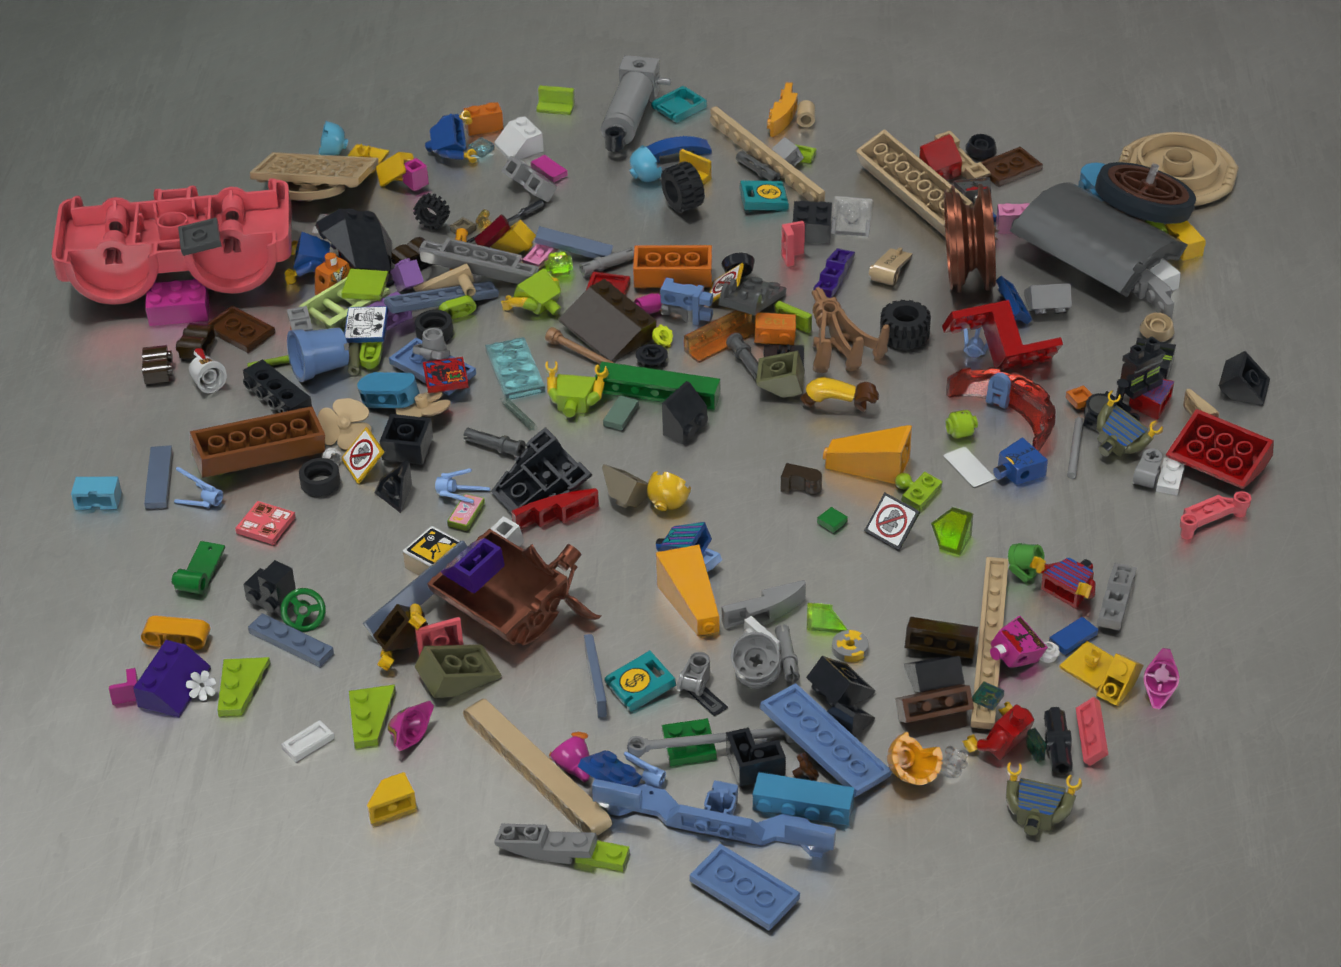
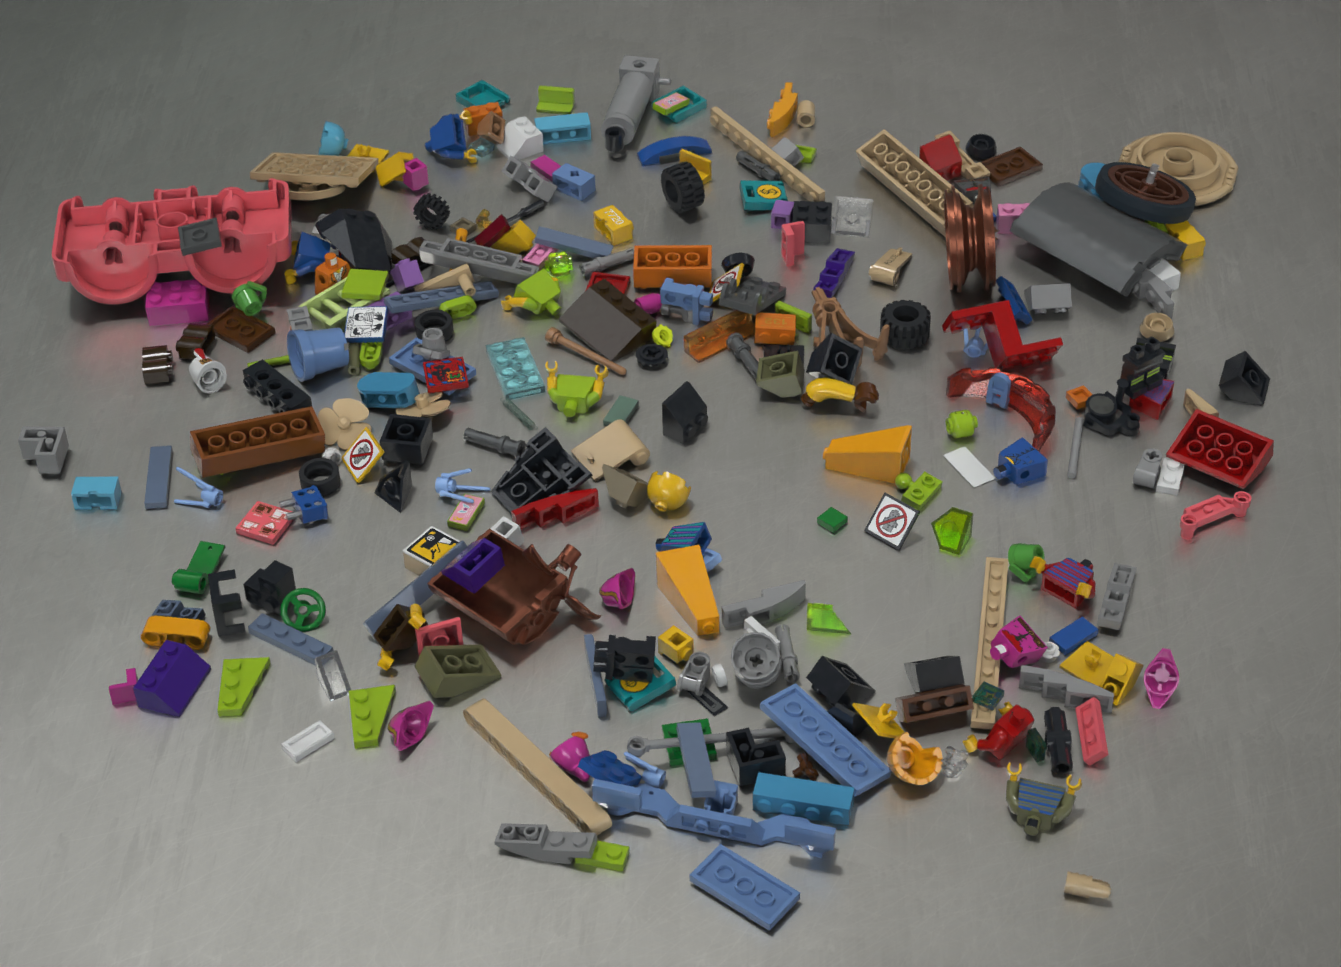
(45, 446): none -> light grey brick
(175, 608): none -> sand blue slope
(200, 689): white plant -> none
(224, 603): none -> black panel
(246, 298): none -> bright green piece
(308, 505): none -> blue piece
(332, 675): none -> clear slope
(391, 798): yellow slope -> none
(486, 94): none -> teal container
(492, 128): none -> medium nougat slope
(564, 128): none -> medium azure brick
(574, 181): none -> medium blue brick
(611, 447): none -> tan door
(613, 224): none -> yellow brick
(619, 589): none -> dark pink hat
(625, 658): none -> black hips
(644, 165): medium azure cylinder -> none
(656, 384): green brick -> none
(670, 103): none -> tile
(679, 647): none -> yellow brick
(696, 760): none -> sand blue tile
(719, 675): none -> white tile
(781, 213): none -> medium lavender brick
(801, 479): dark brown leg -> none
(835, 359): none -> black slope
(850, 646): piece -> none
(879, 719): none -> yellow piece
(941, 637): dark brown brick -> none
(1064, 687): none -> light grey slope
(1086, 886): none -> tan hinge
(1121, 431): olive torso -> none

